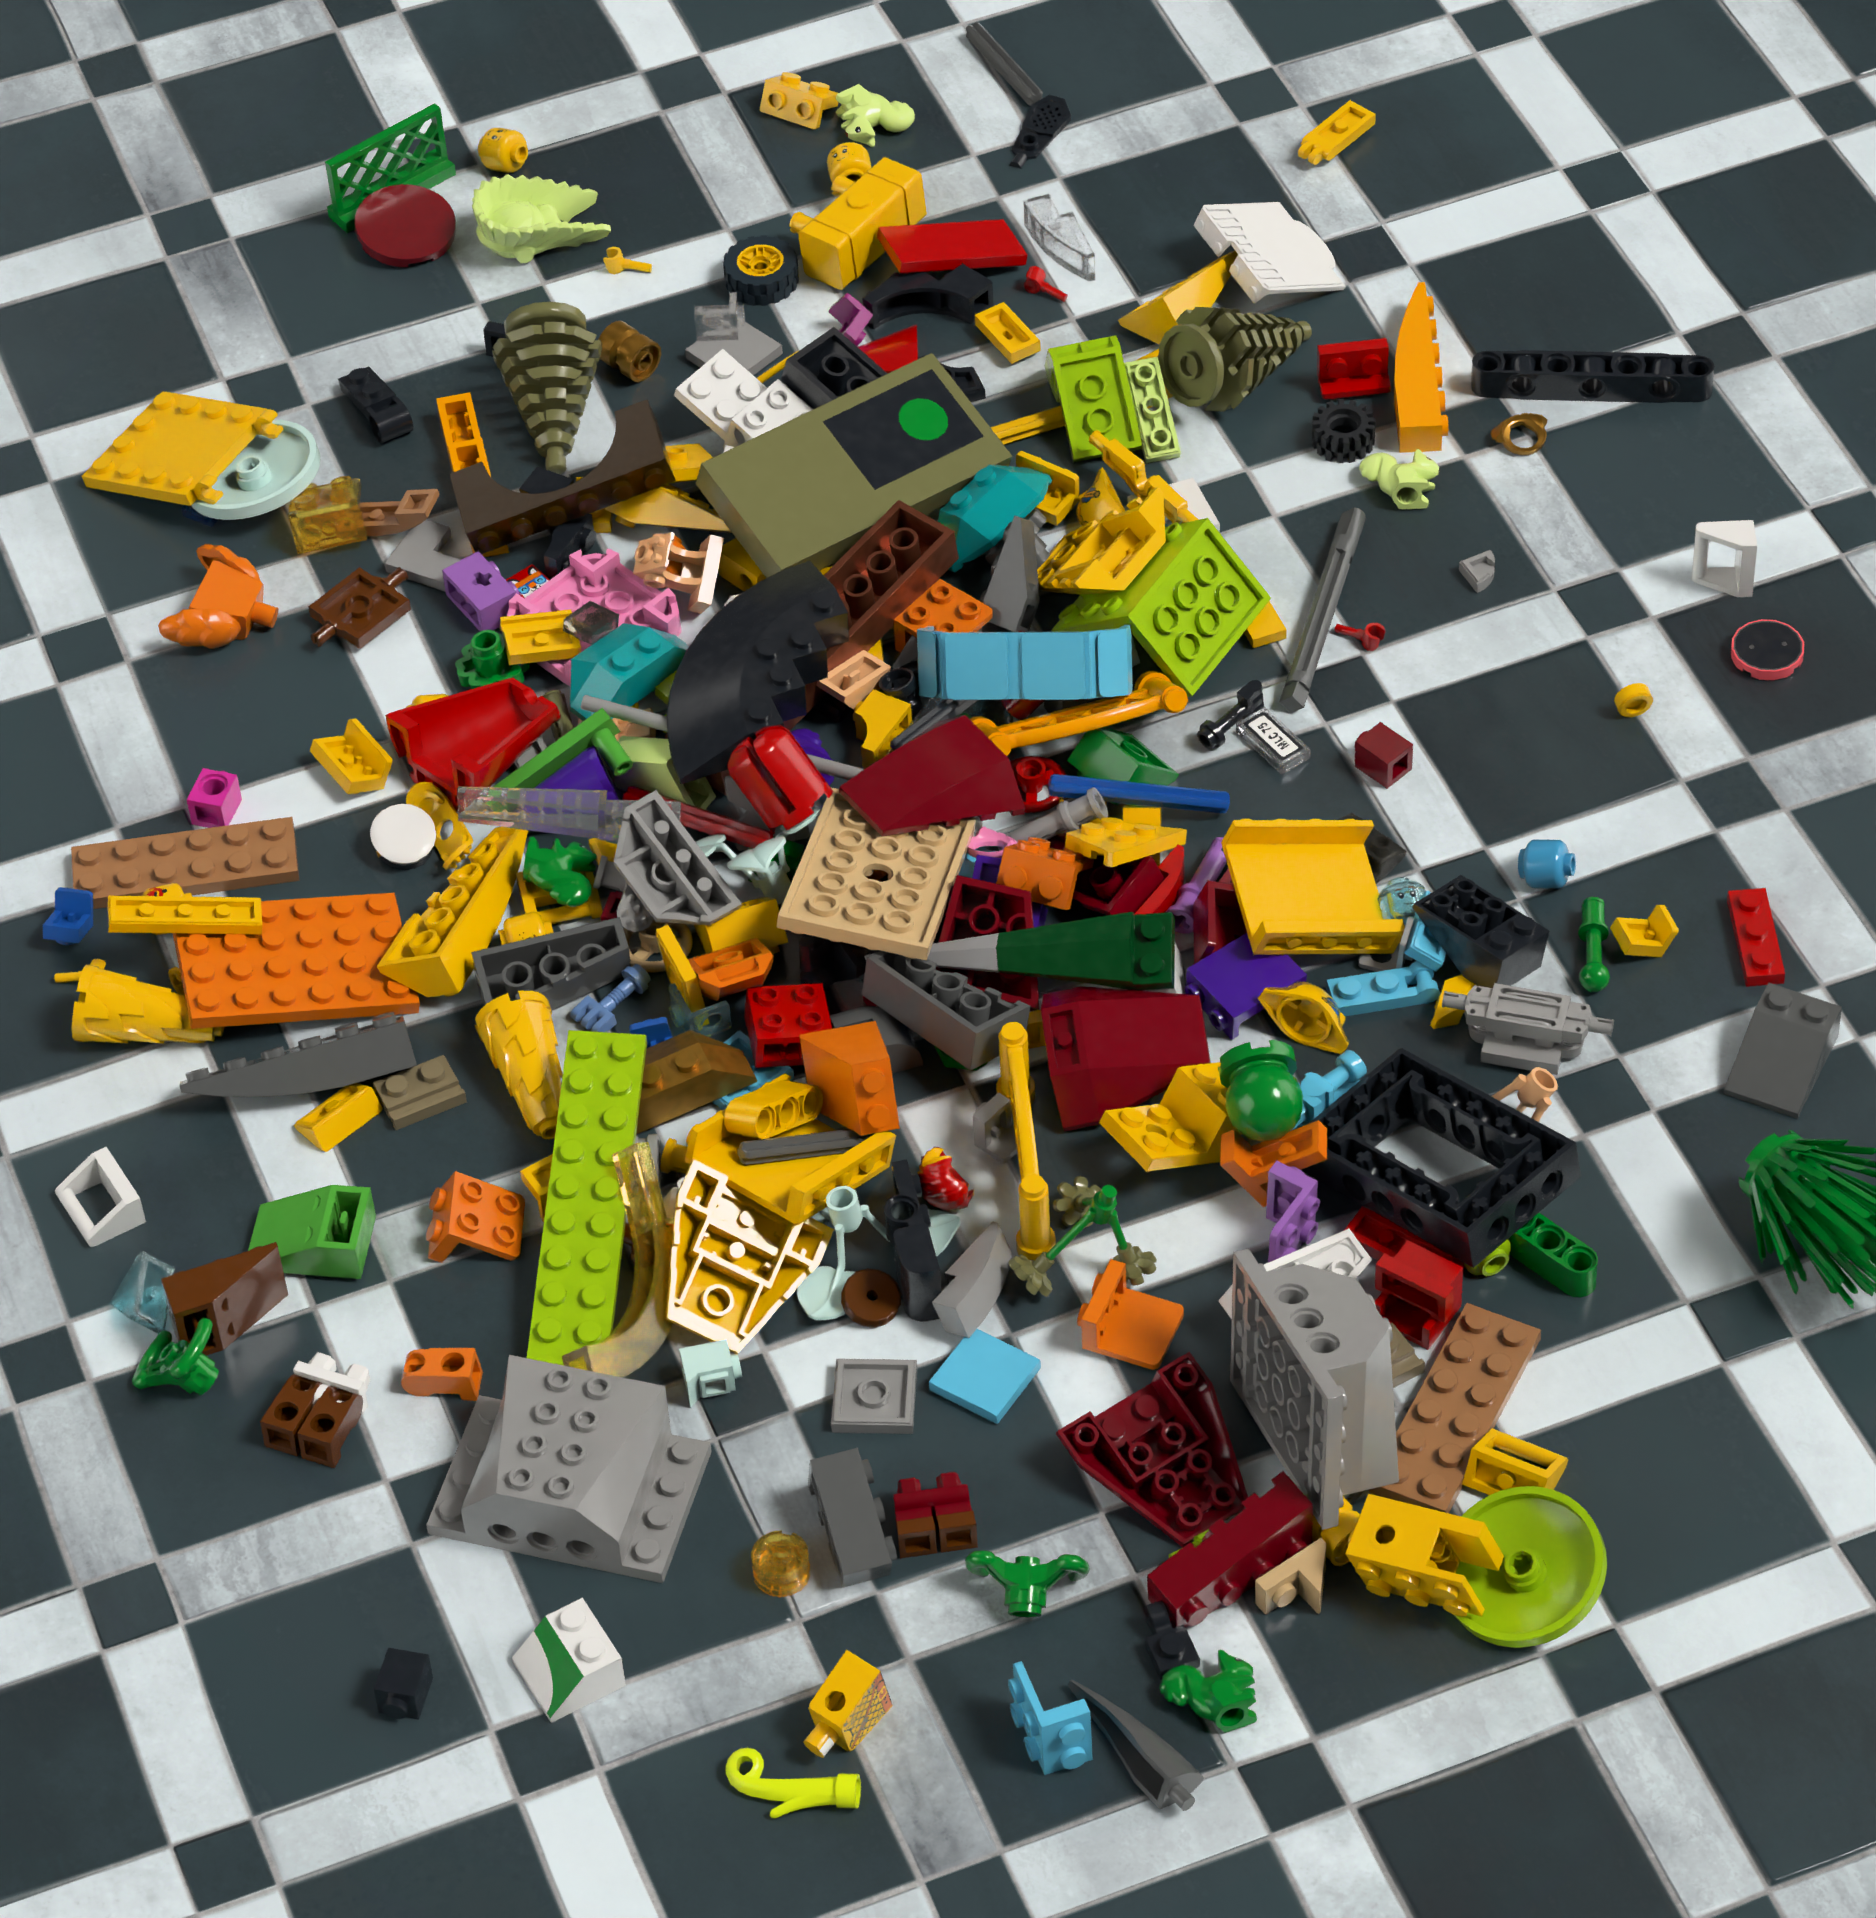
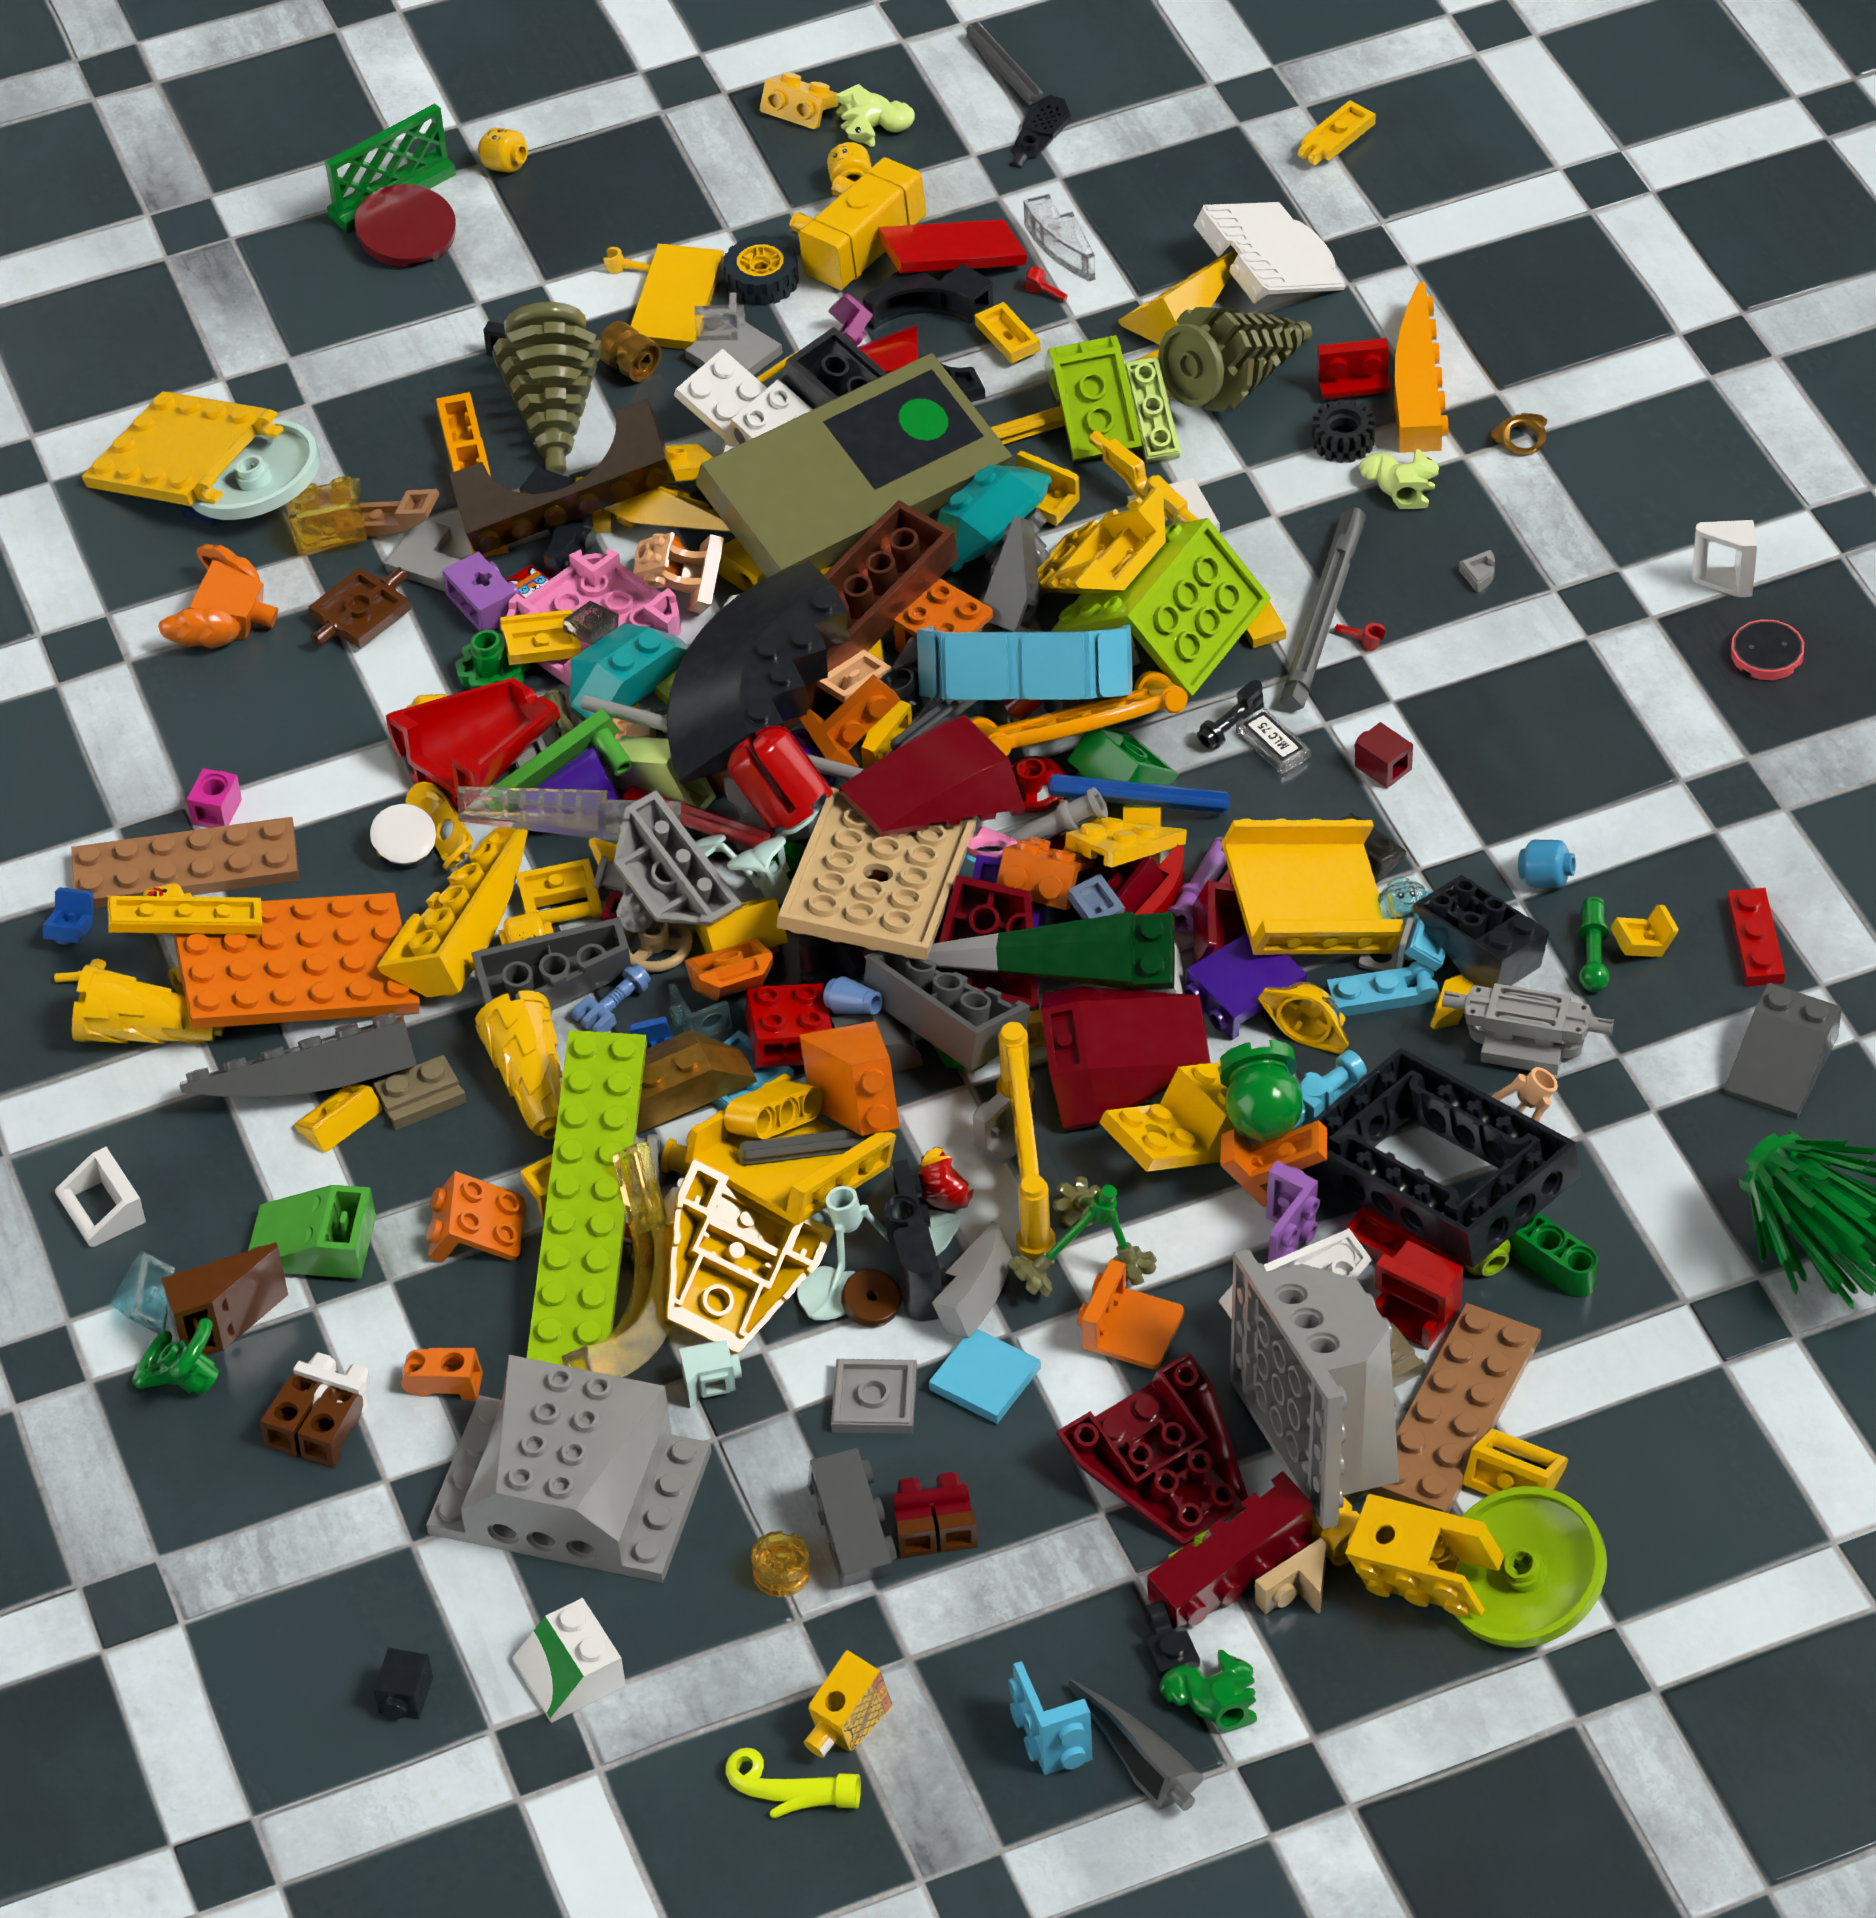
(354, 759): yellow bracket -> none
(378, 403): black plate -> none
(525, 216): yellowish green piece -> none
(558, 870): green animal -> none
(674, 285): none -> yellow tile
(679, 970): yellow tile -> none
(851, 720): none -> orange bracket
(851, 997): none -> medium blue cone
(1026, 1579): green piece -> none
(1094, 898): none -> sand blue bracket
(1098, 500): yellow hat -> none
(1592, 376): black beam -> none
(1633, 700): yellow tile -> none

